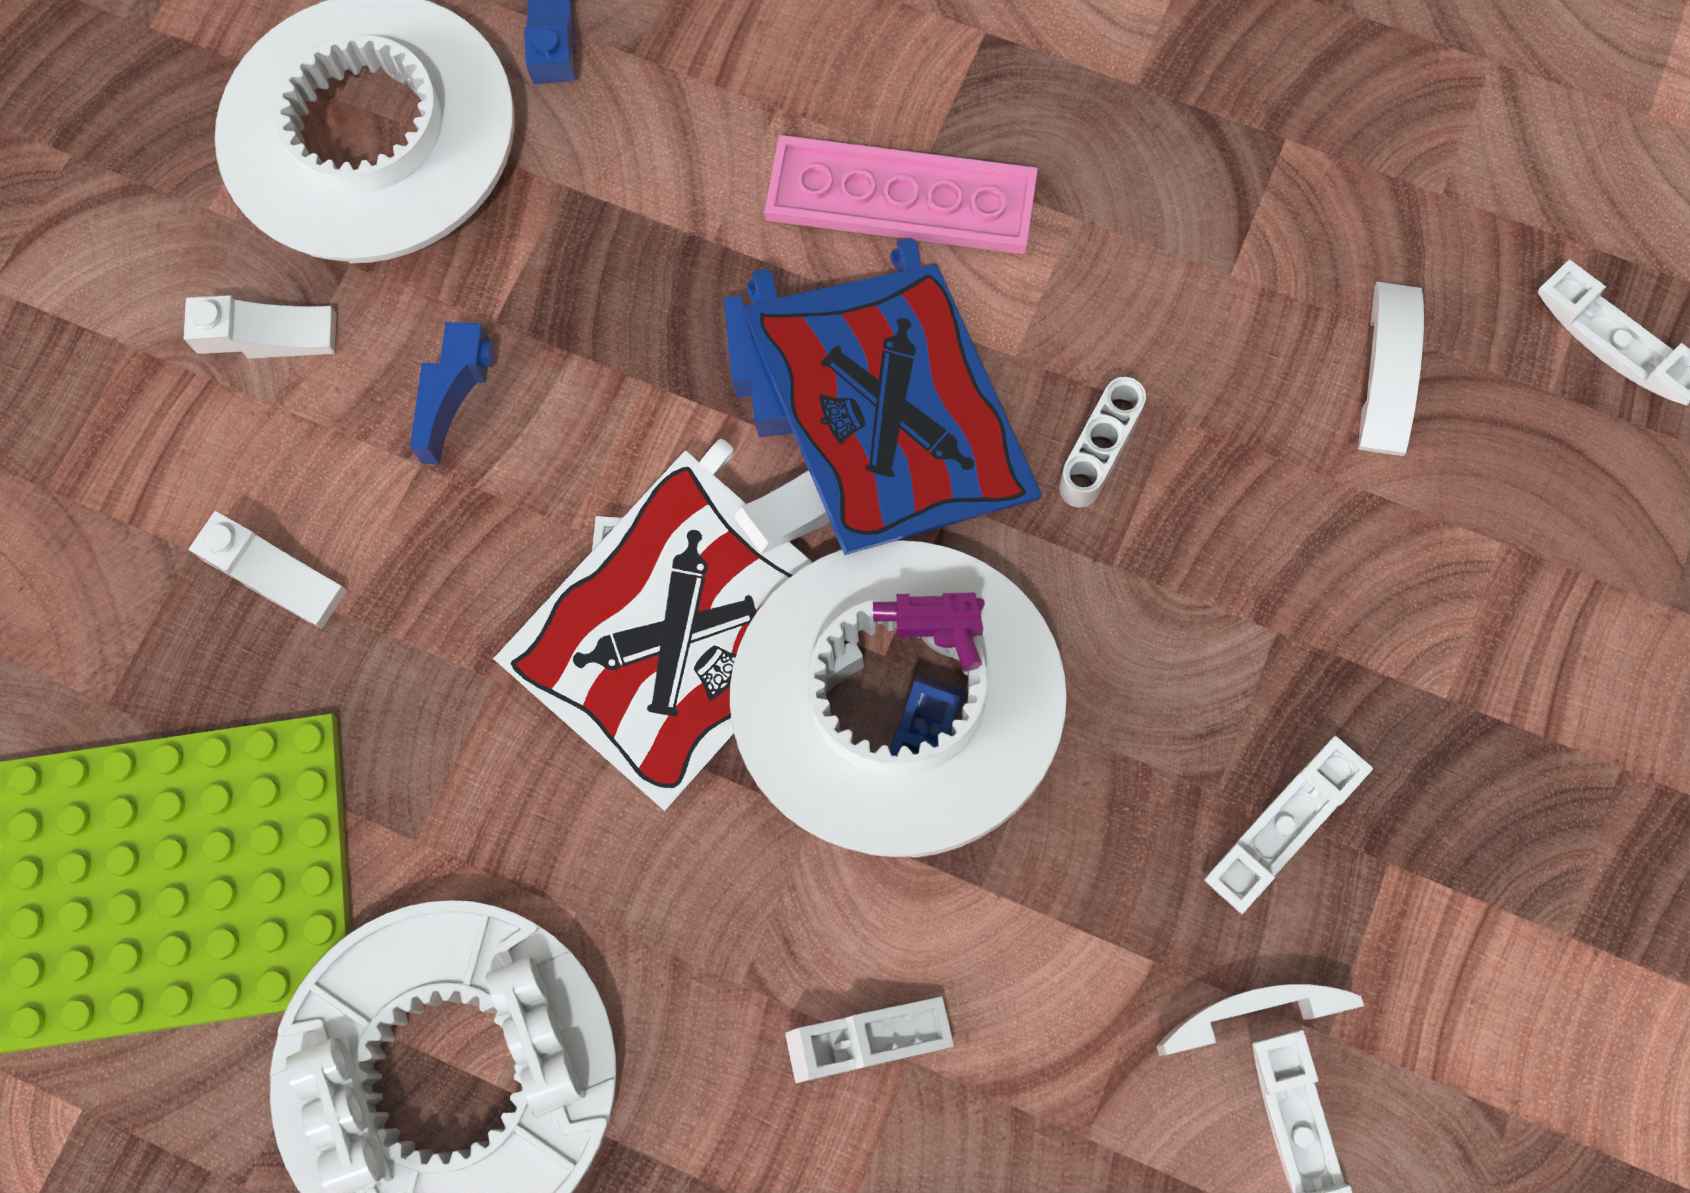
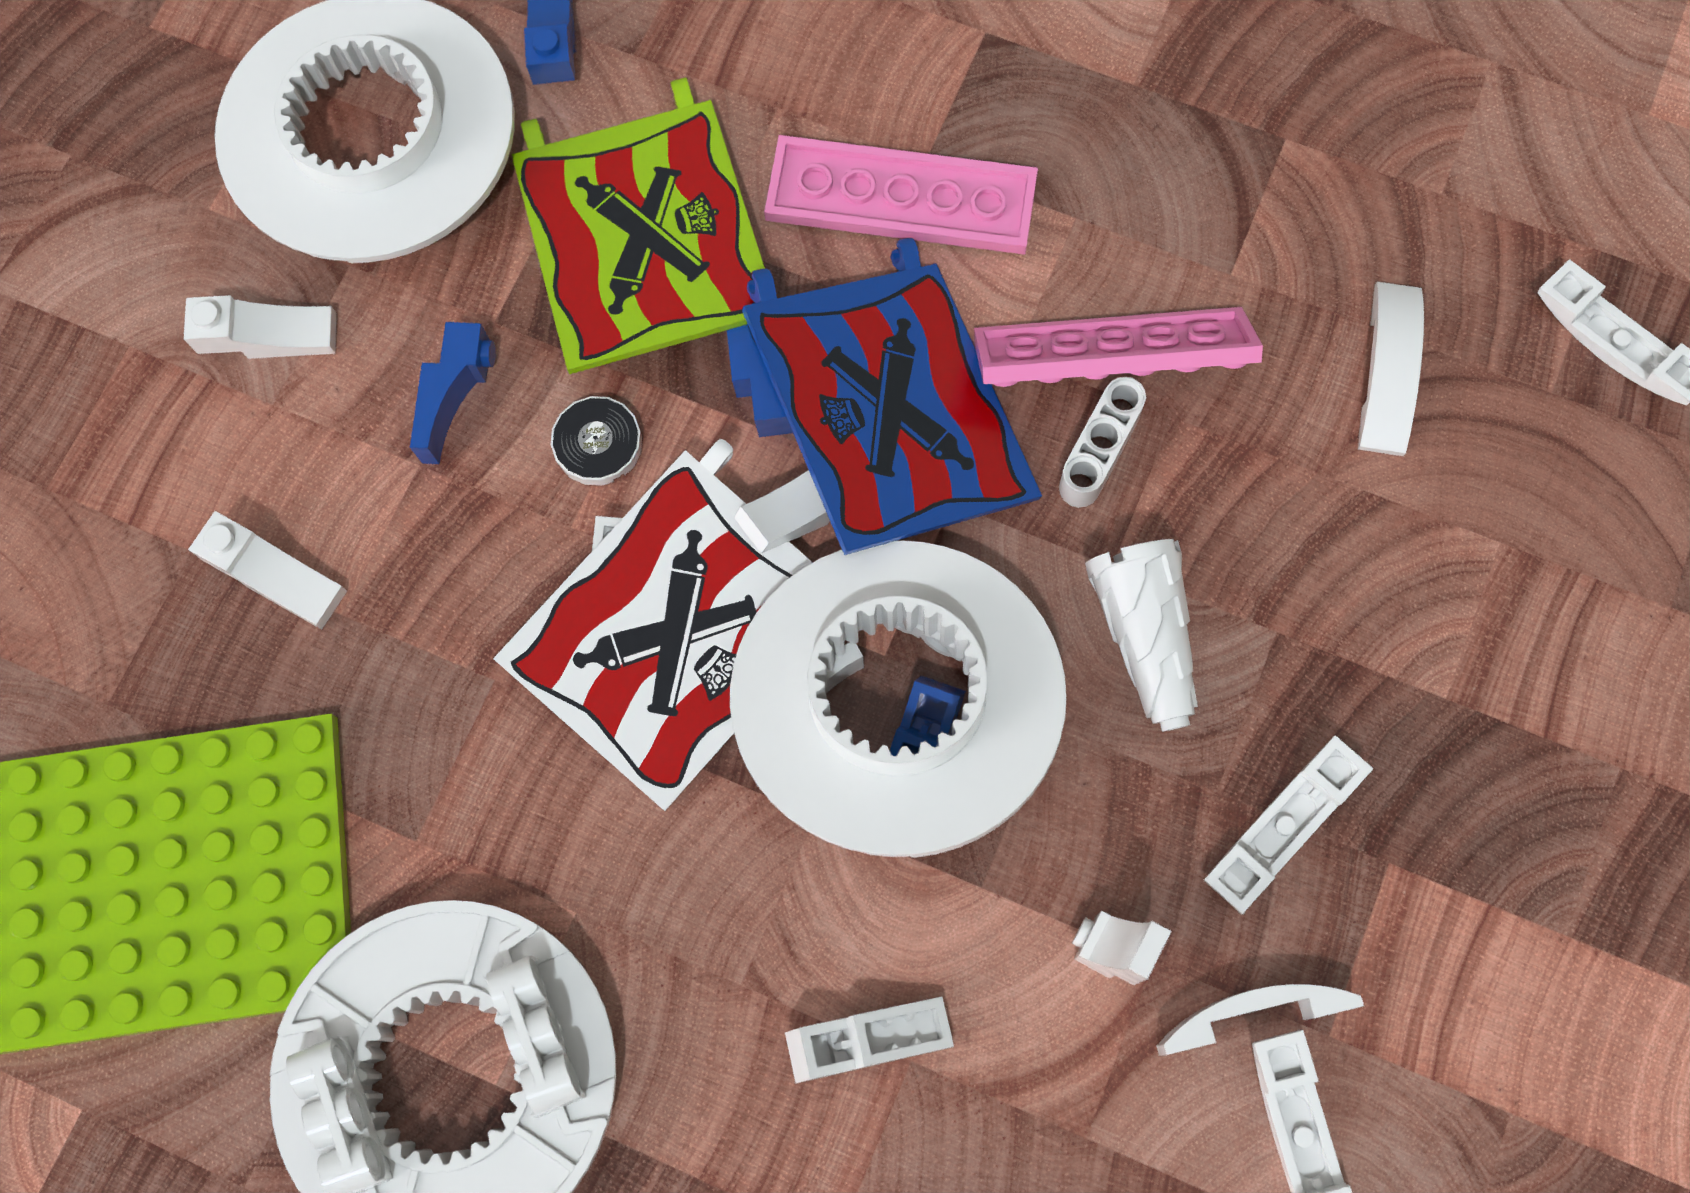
(596, 440): none -> black tile
(639, 232): none -> flag
(947, 618): magenta piece -> none
(1116, 346): none -> bright pink plate
(1120, 946): none -> white slope
(1149, 621): none -> white cone

